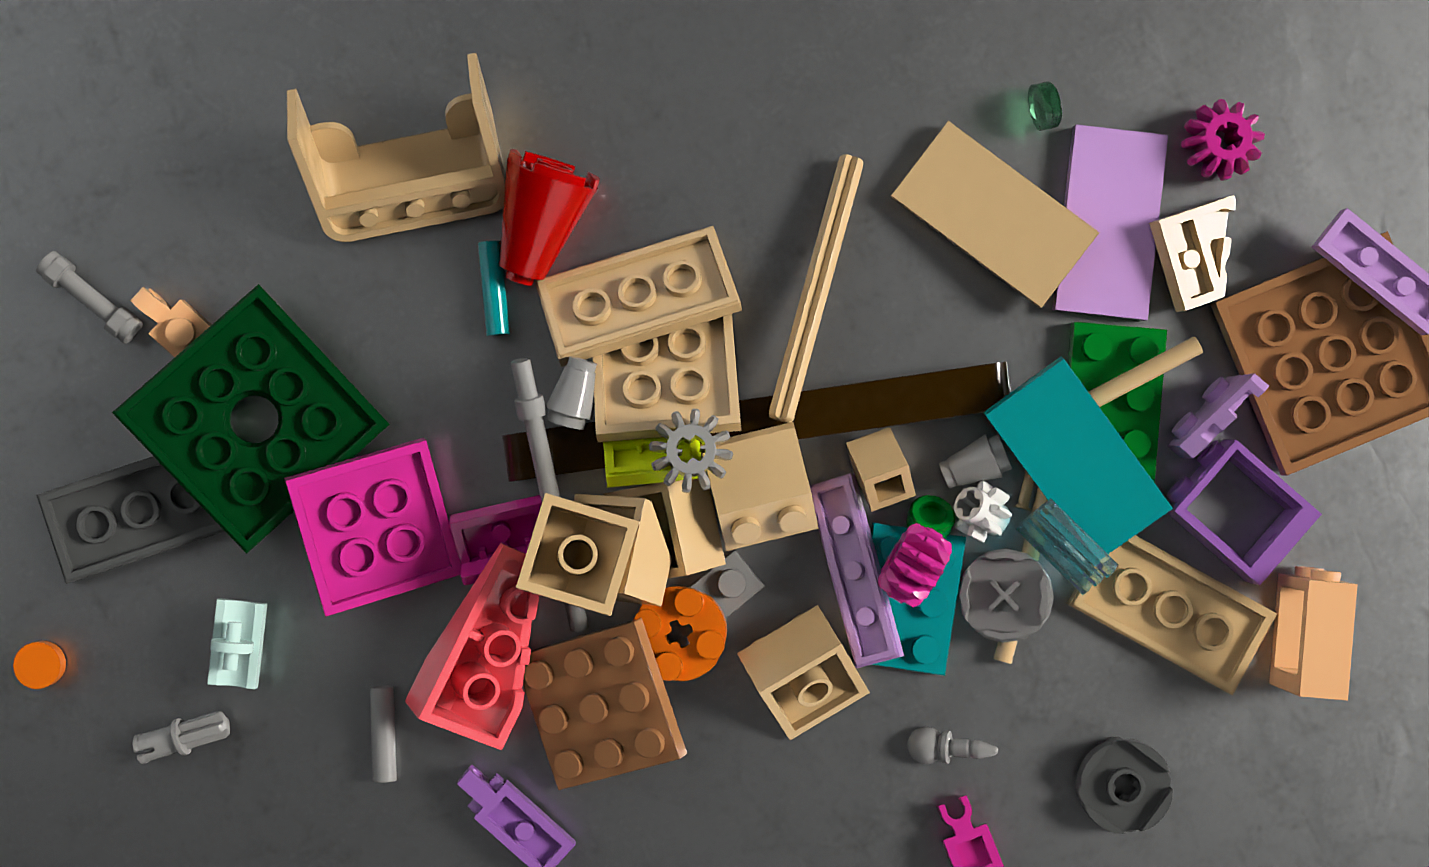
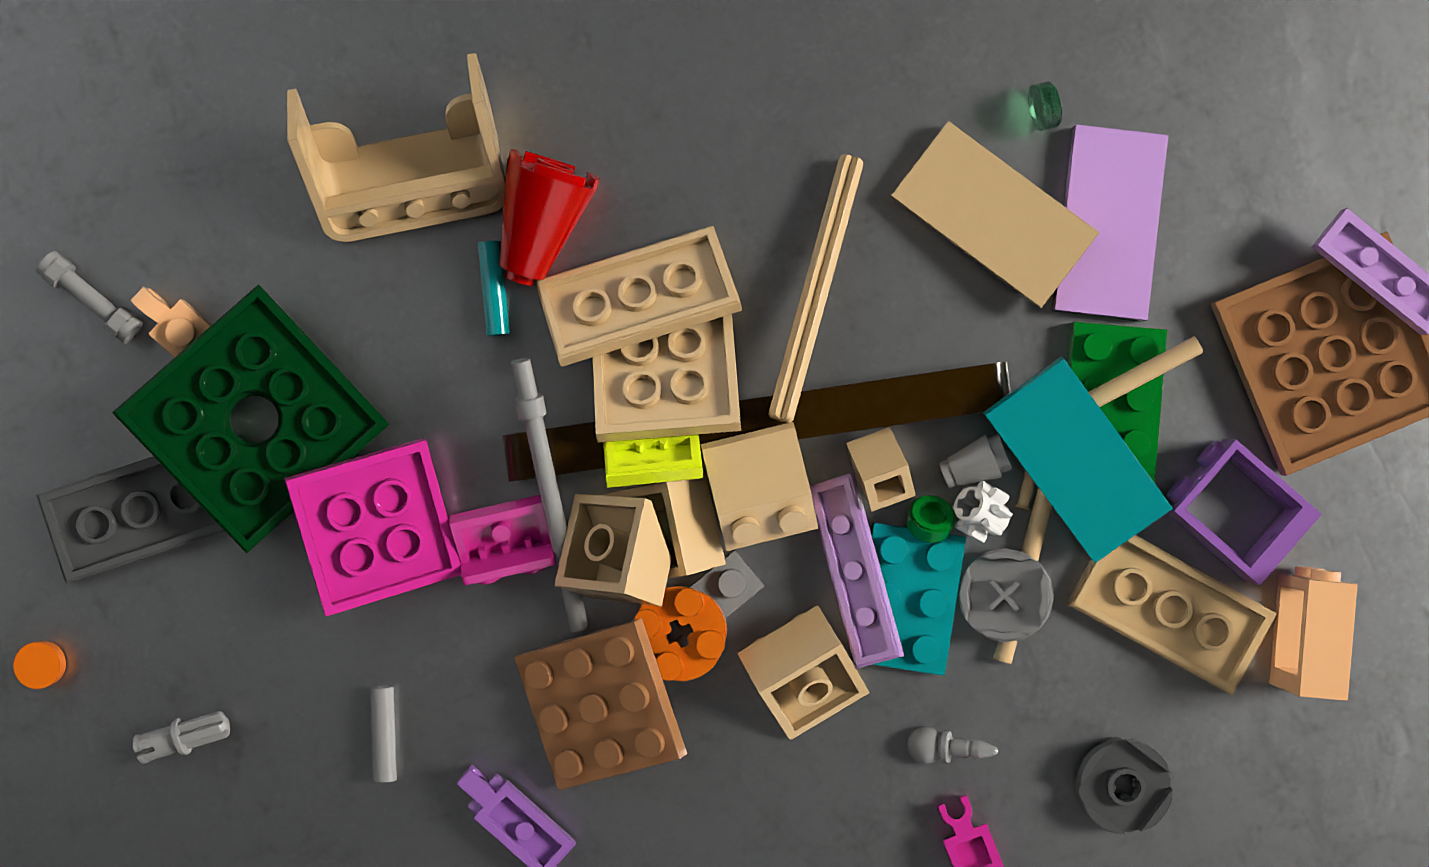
(237, 643): light aqua hips -> none
(480, 659): coral wedge -> none
(573, 394): light grey cone -> none
(577, 554): tan slope -> none
(687, 434): light grey gear -> none
(915, 565): dark pink gear -> none
(1061, 550): clear light blue tile -> none
(1195, 252): wing -> none
(1217, 413): lavender wing -> none
(1237, 135): dark pink gear -> none

